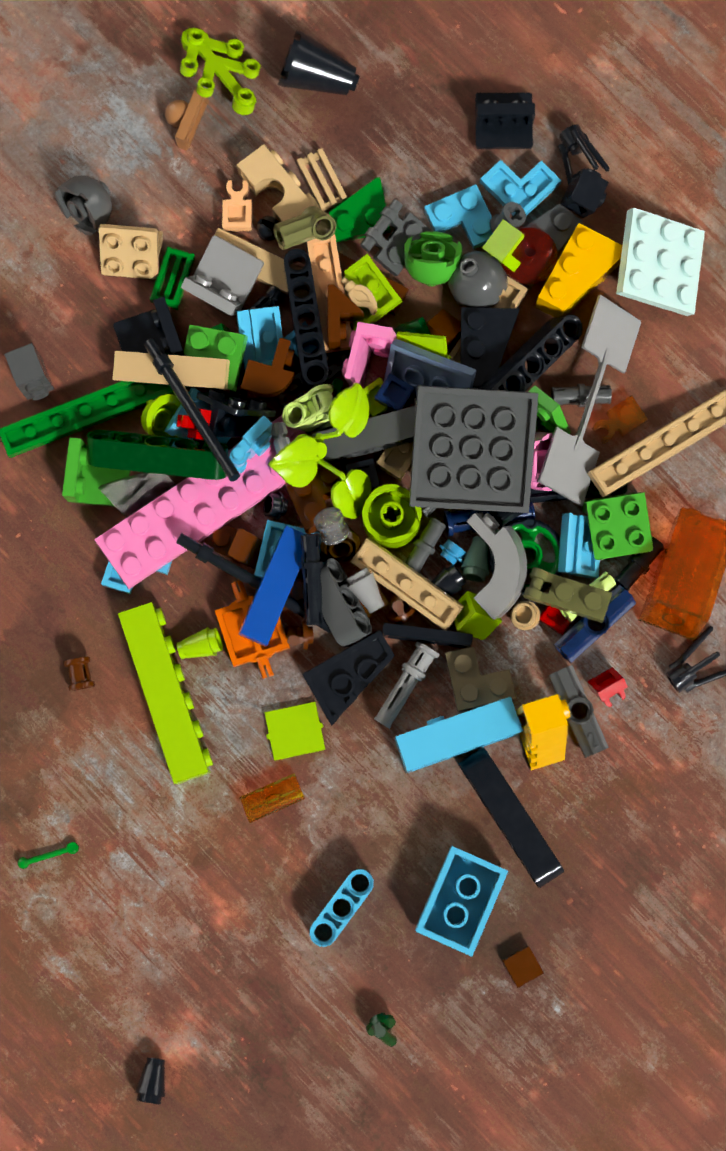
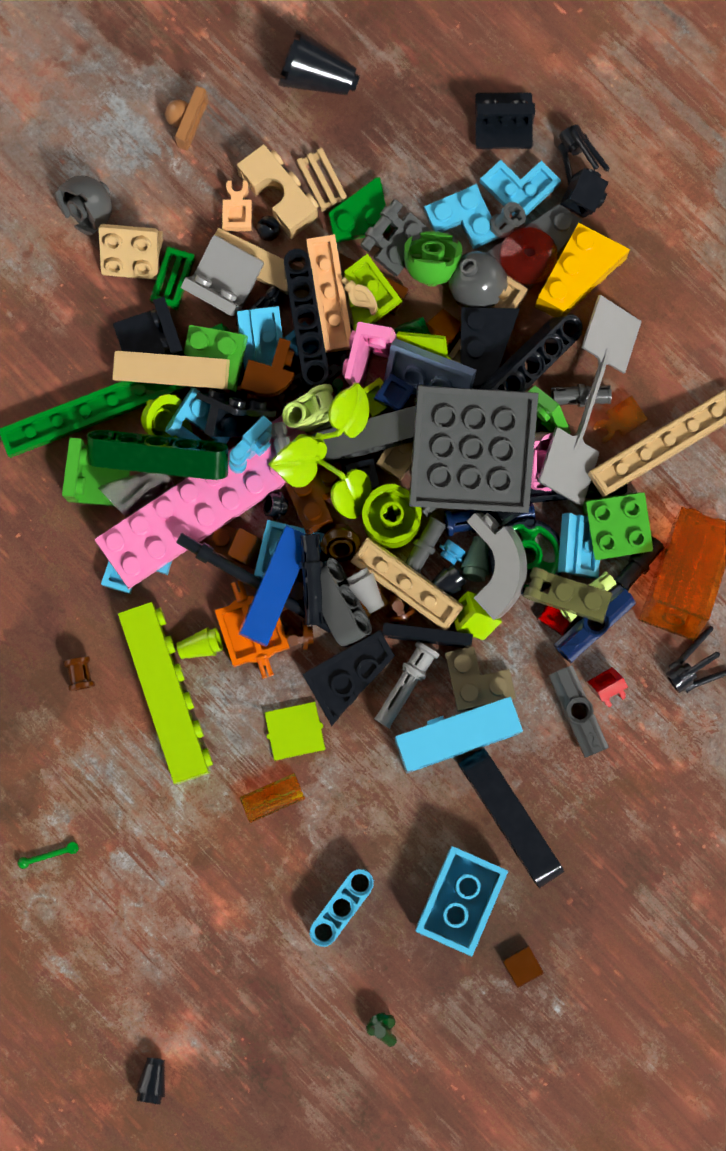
(29, 372): dark grey brick -> none
(165, 367): black bar -> none
(185, 422): red tile -> none
(198, 43): lime plant -> none
(303, 229): olive piece -> none
(331, 526): clear wheel -> none
(340, 309): reddish brown slope -> none
(503, 243): lime panel -> none
(525, 615): tan plate -> none
(544, 730): yellow wedge -> none
(660, 262): light aqua plate -> none

